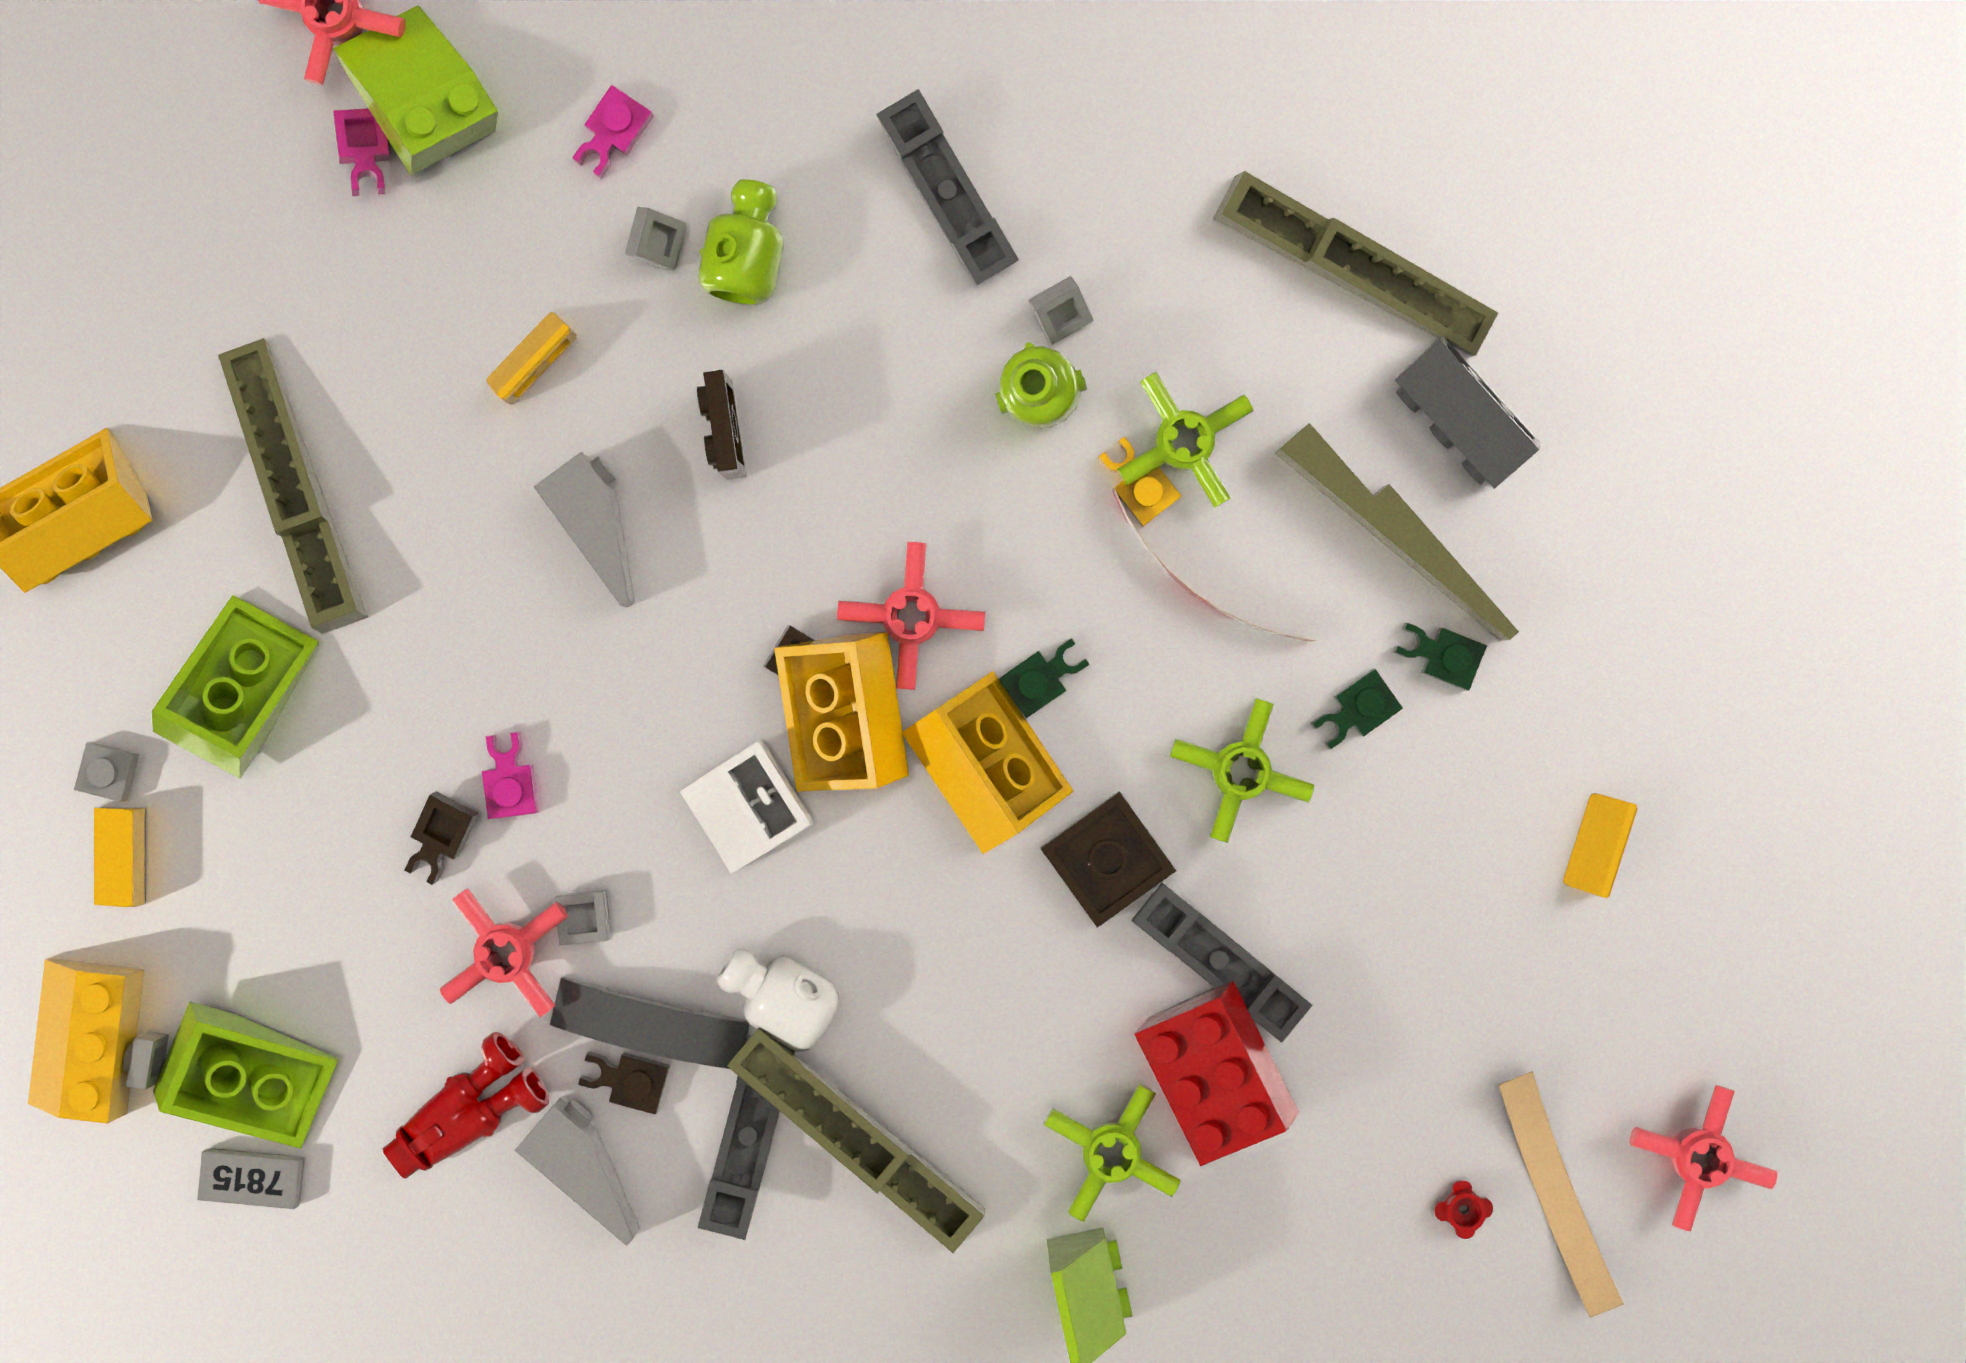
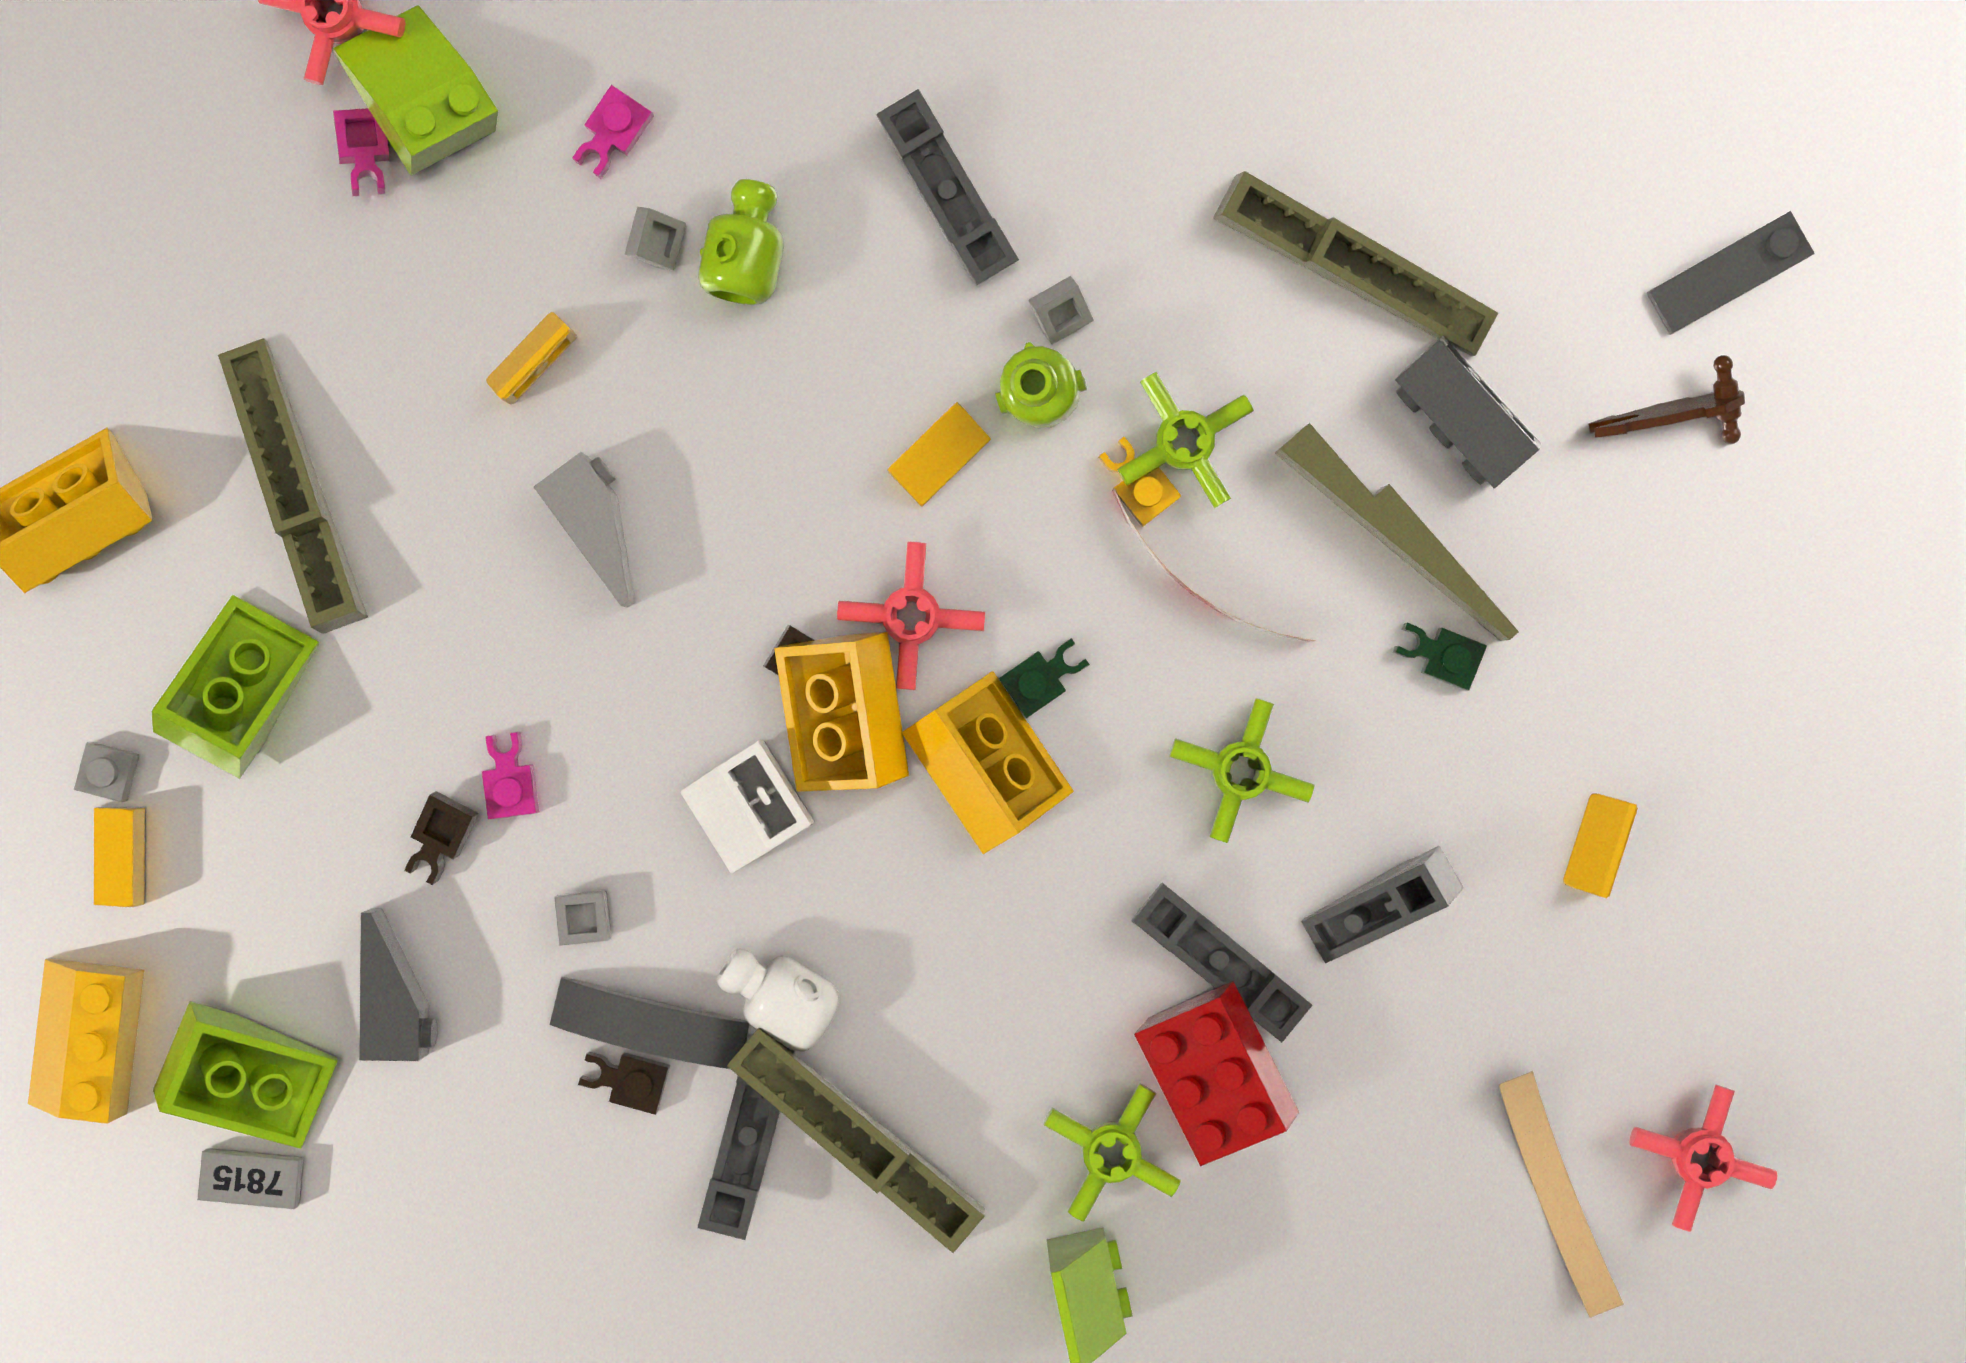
(145, 1059): light grey plate -> none
(392, 1003): none -> dark grey slope
(456, 1115): red piece -> none
(490, 965): coral bar -> none
(576, 1161): light grey slope -> none
(719, 407): dark brown plate -> none
(939, 454): none -> yellow slope
(1108, 859): dark brown plate -> none
(1363, 705): dark green plate -> none
(1384, 905): none -> dark grey slope
(1465, 1223): red plate -> none
(1723, 403): none -> reddish brown piece
(1730, 272): none -> dark grey slope

